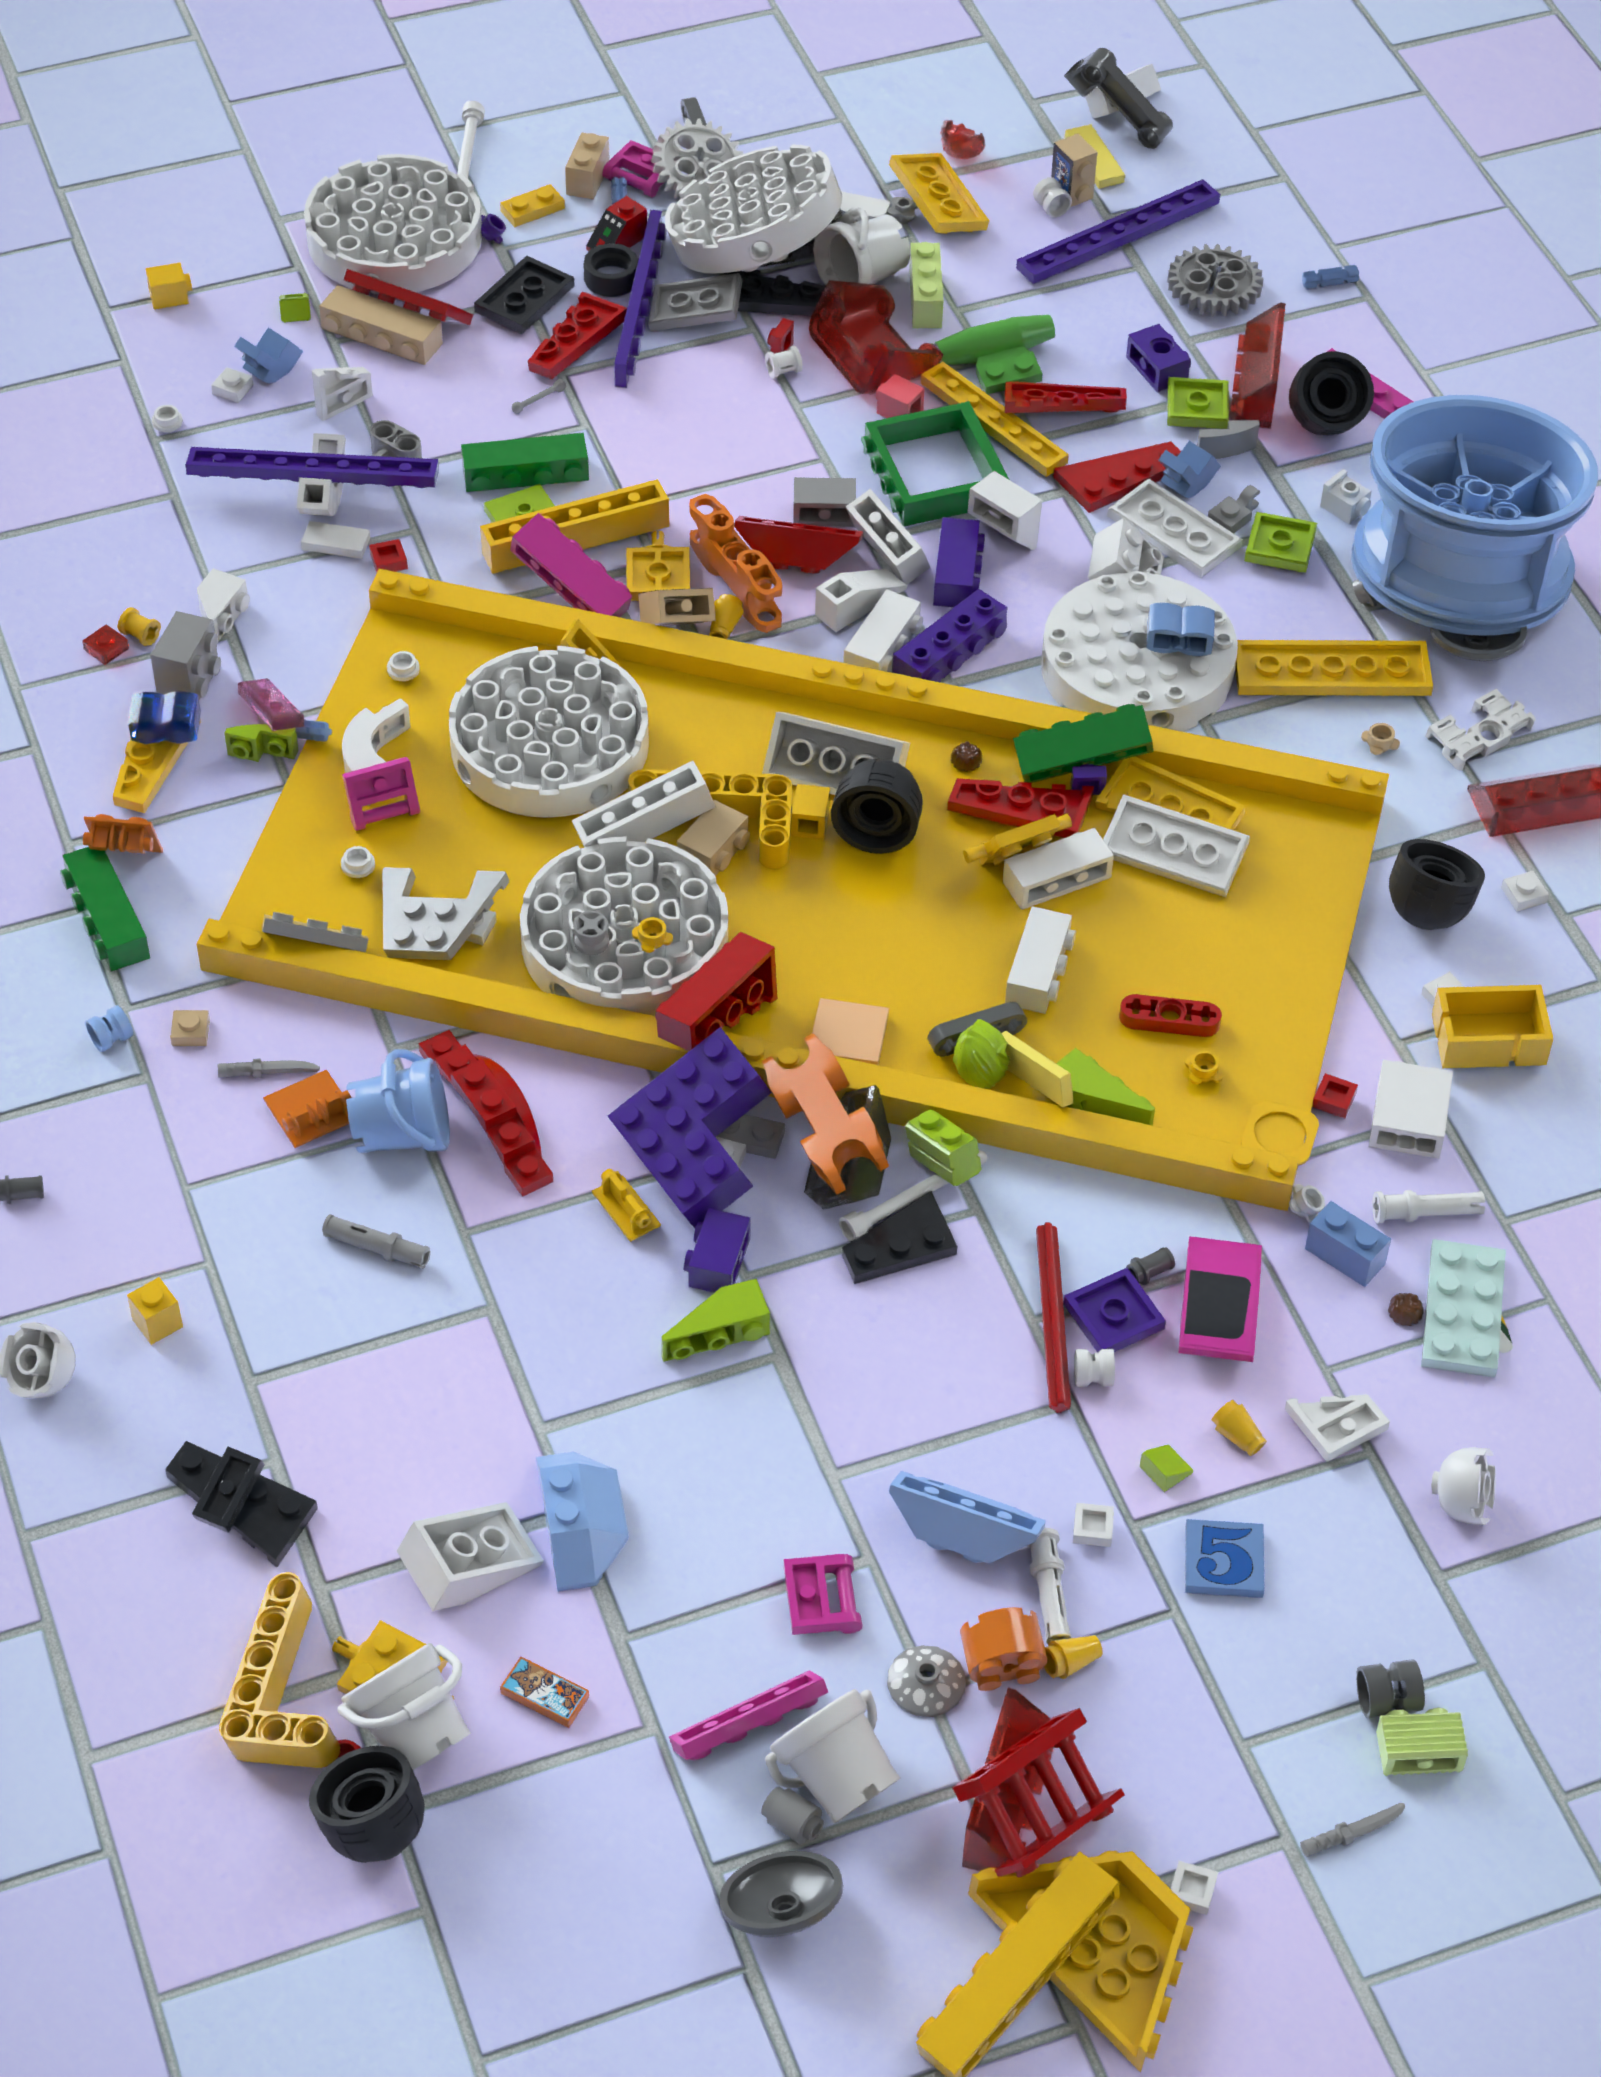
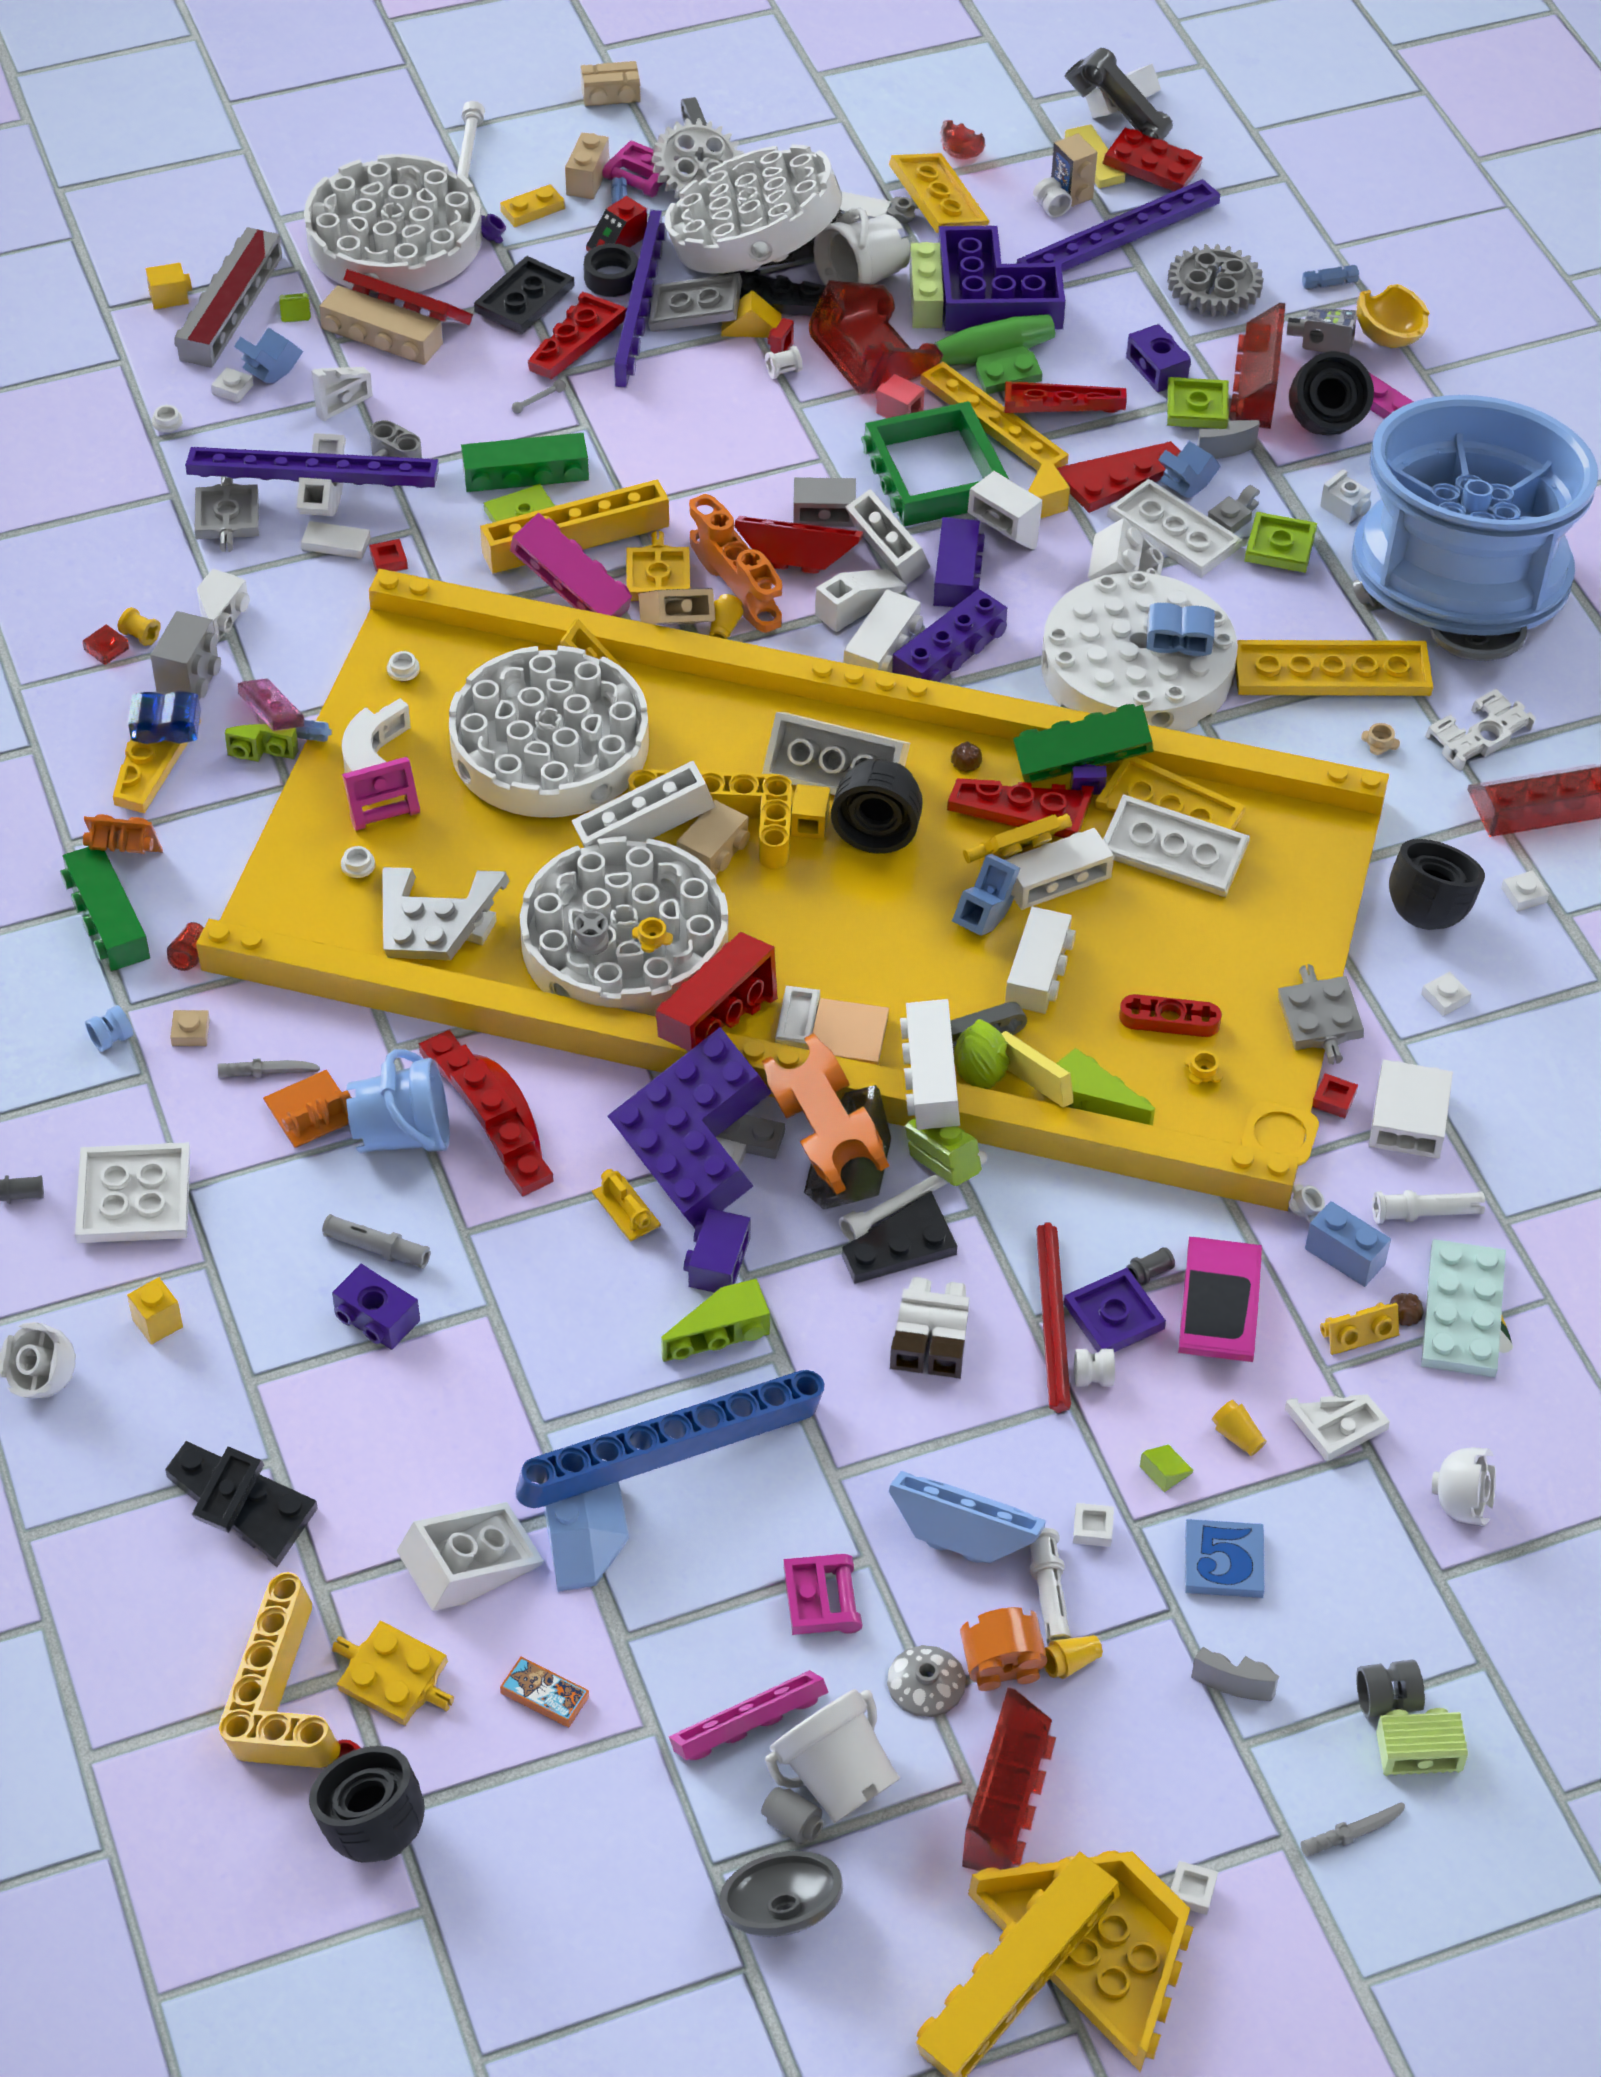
(133, 1192): none -> white plate
(182, 951): none -> clear red cone
(226, 512): none -> light grey plate
(228, 297): none -> light grey brick
(315, 931): light grey wing -> none
(365, 1290): none -> dark purple brick
(410, 1705): white piece -> none
(610, 83): none -> tan brick
(668, 1439): none -> blue beam
(754, 318): none -> yellow slope
(797, 1016): none -> white tile
(932, 1064): none -> white brick
(935, 1316): none -> hips
(985, 290): none -> dark purple brick
(990, 899): none -> medium blue brick
(1009, 1768): red fence -> none
(1050, 488): none -> yellow slope
(1152, 160): none -> red plate
(1247, 1680): none -> light grey slope
(1321, 1013): none -> light grey plate
(1334, 333): none -> light grey torso
(1361, 1329): none -> yellow hinge
(1392, 317): none -> yellow cylinder
(1492, 1026): yellow piece -> none

